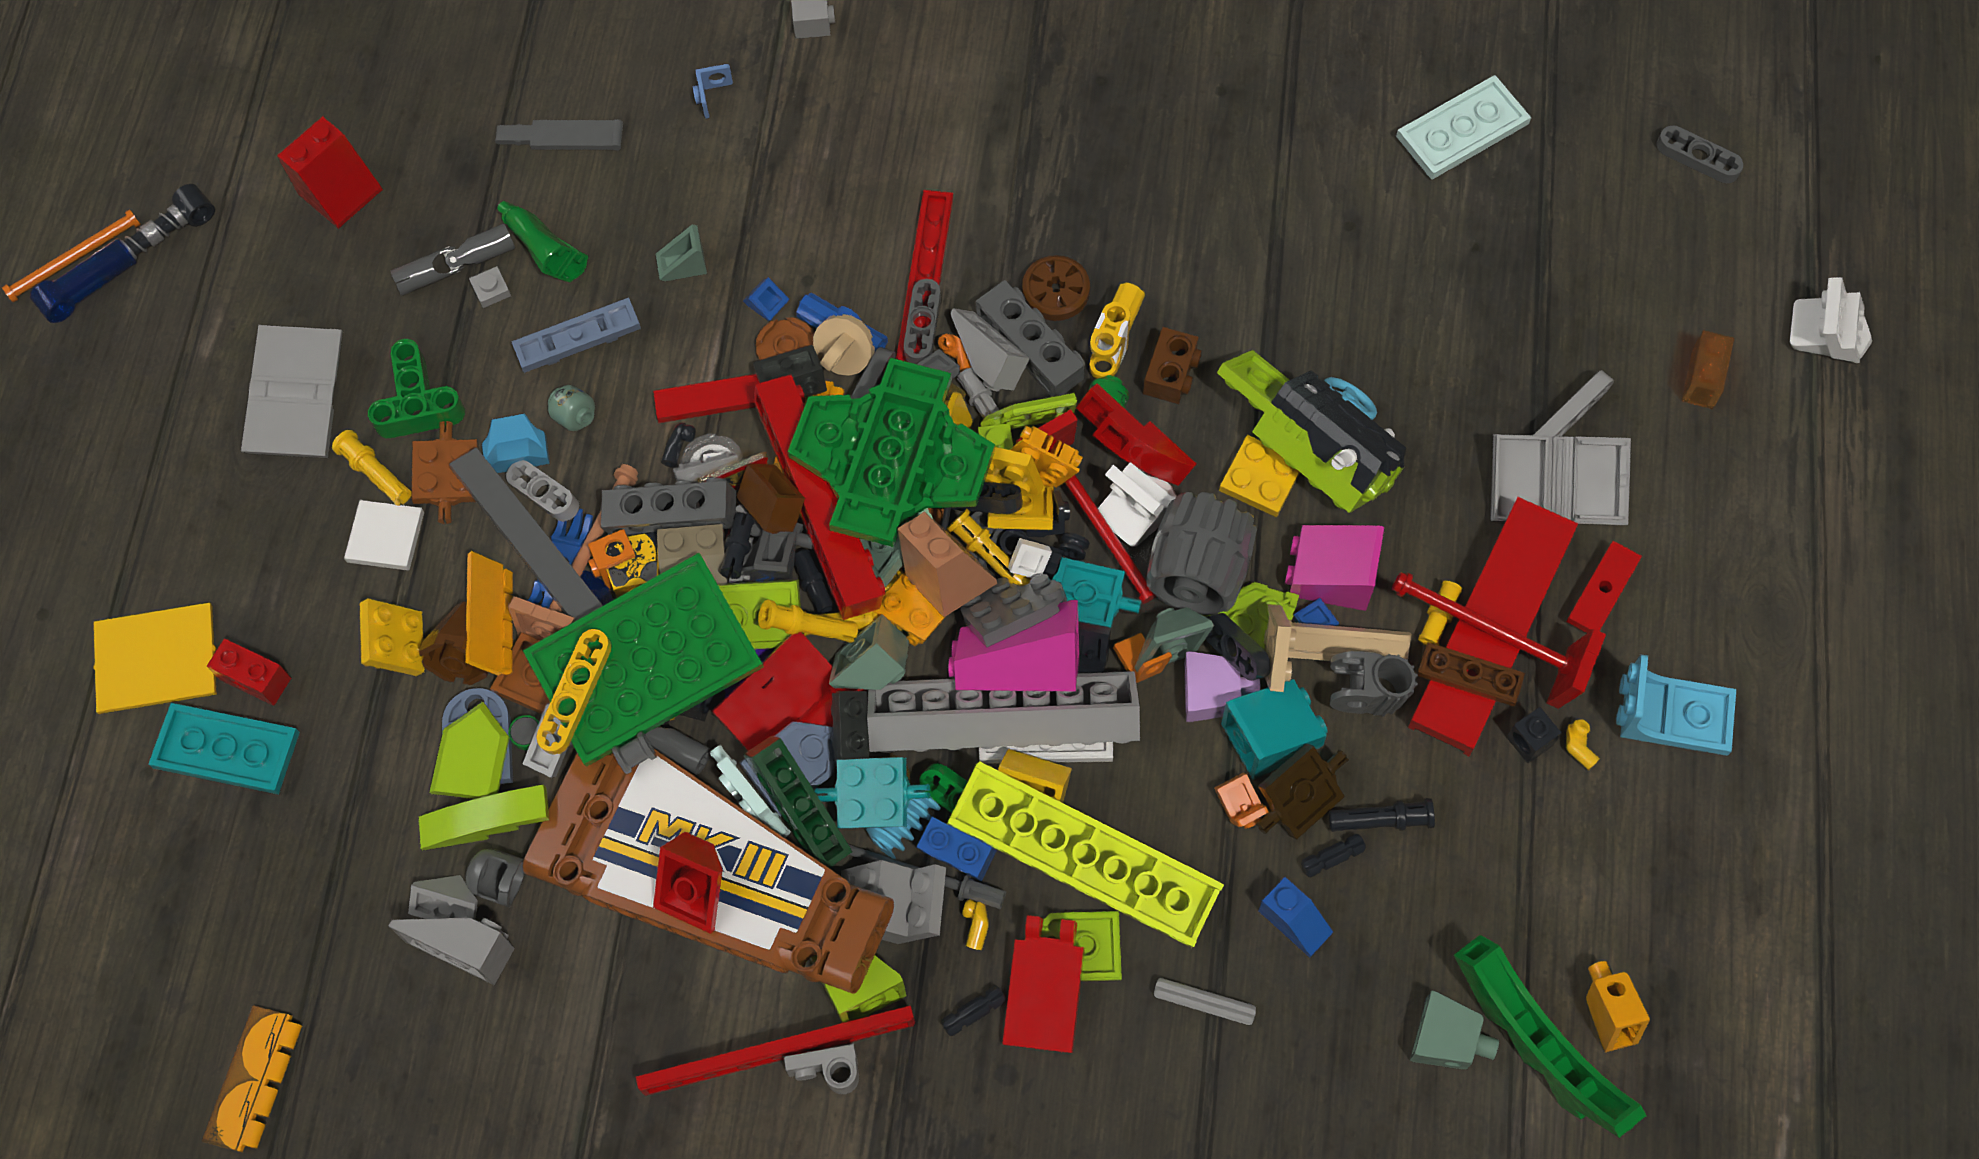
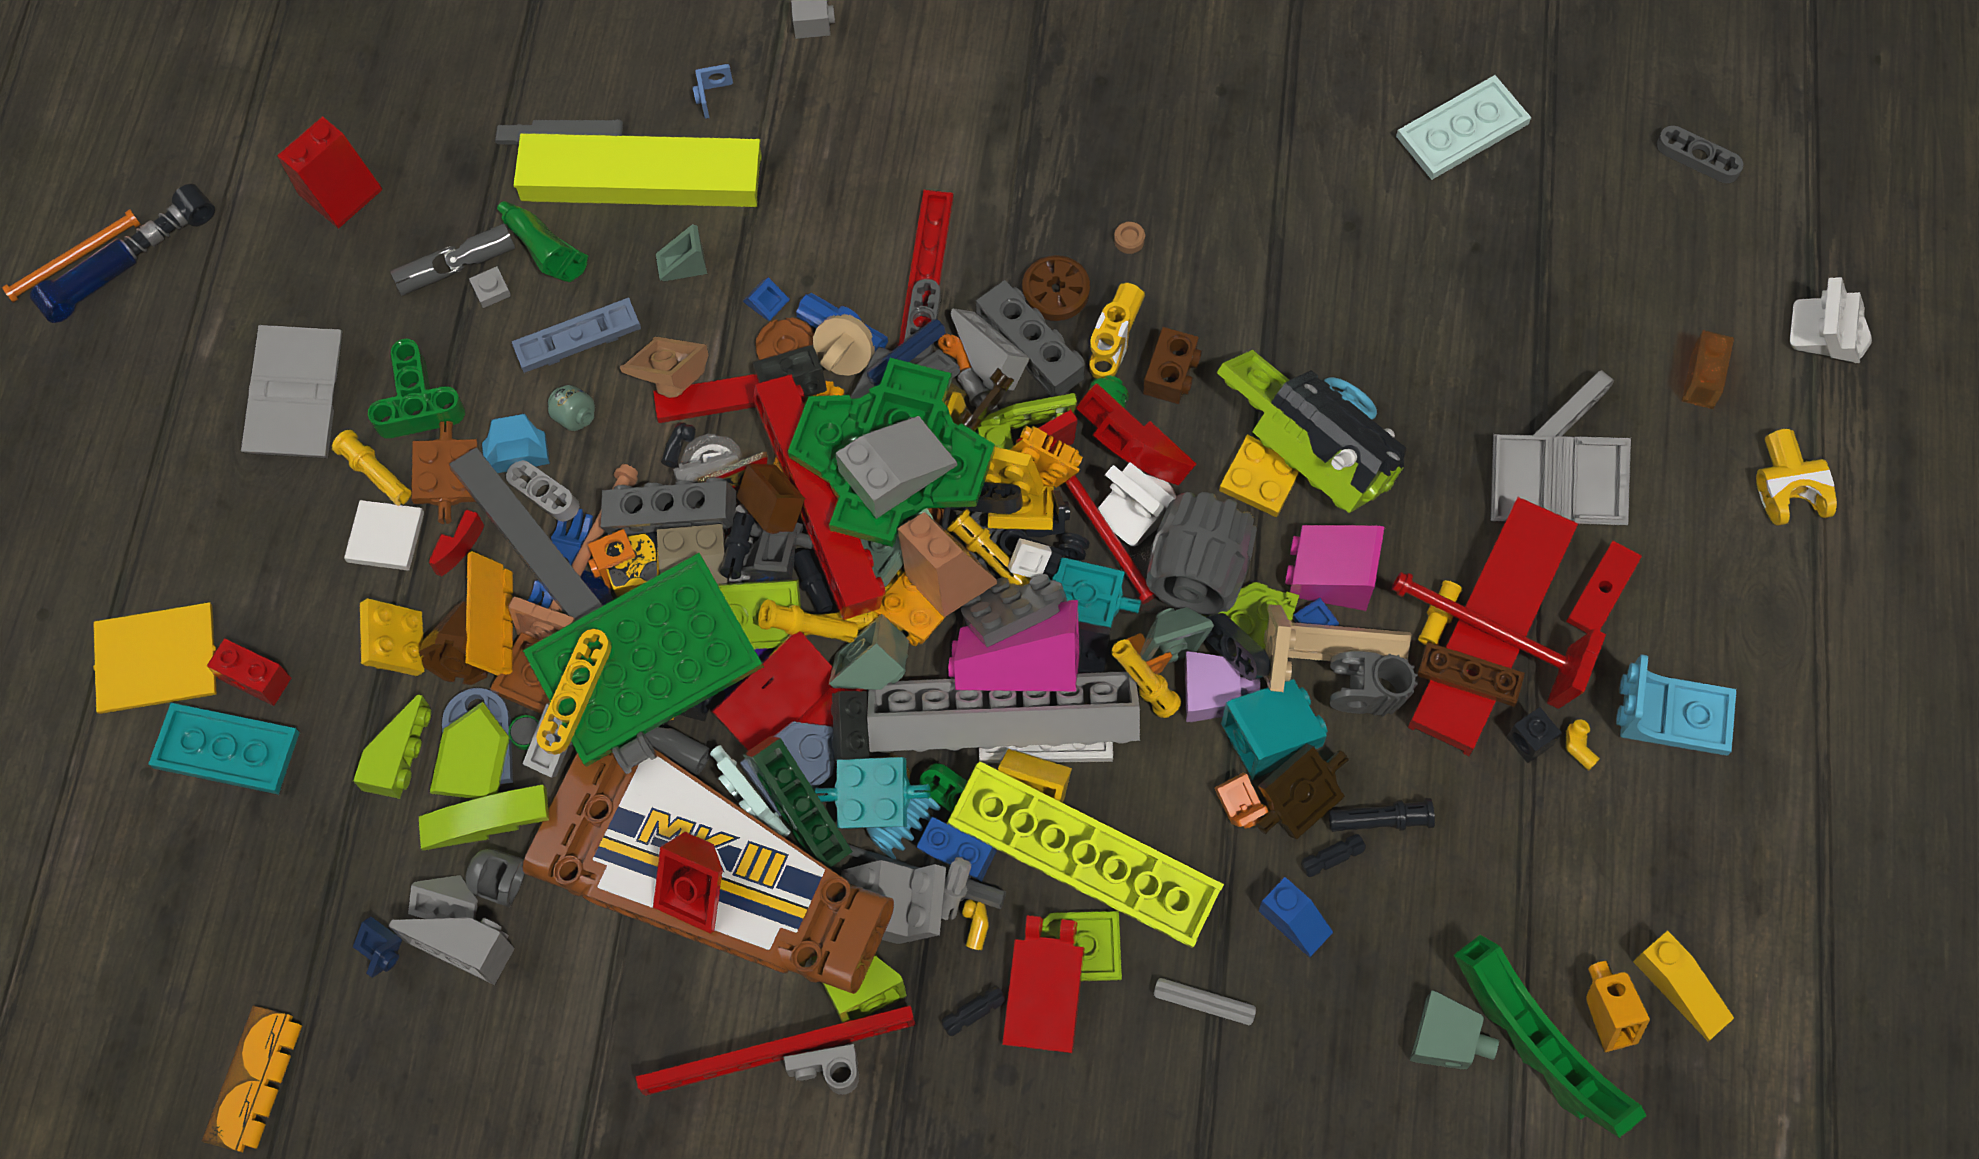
(377, 945): none -> dark blue bracket
(388, 758): none -> lime slope
(452, 550): none -> red slope
(638, 170): none -> neon yellow tile
(668, 364): none -> medium nougat slope
(893, 463): none -> light grey slope
(908, 349): none -> dark blue axle
(955, 887): none -> light grey axle
(1001, 386): none -> dark brown flag
(1129, 237): none -> medium nougat tile
(1152, 686): none -> yellow pin
(1684, 985): none -> yellow slope
(1793, 479): none -> yellow connector

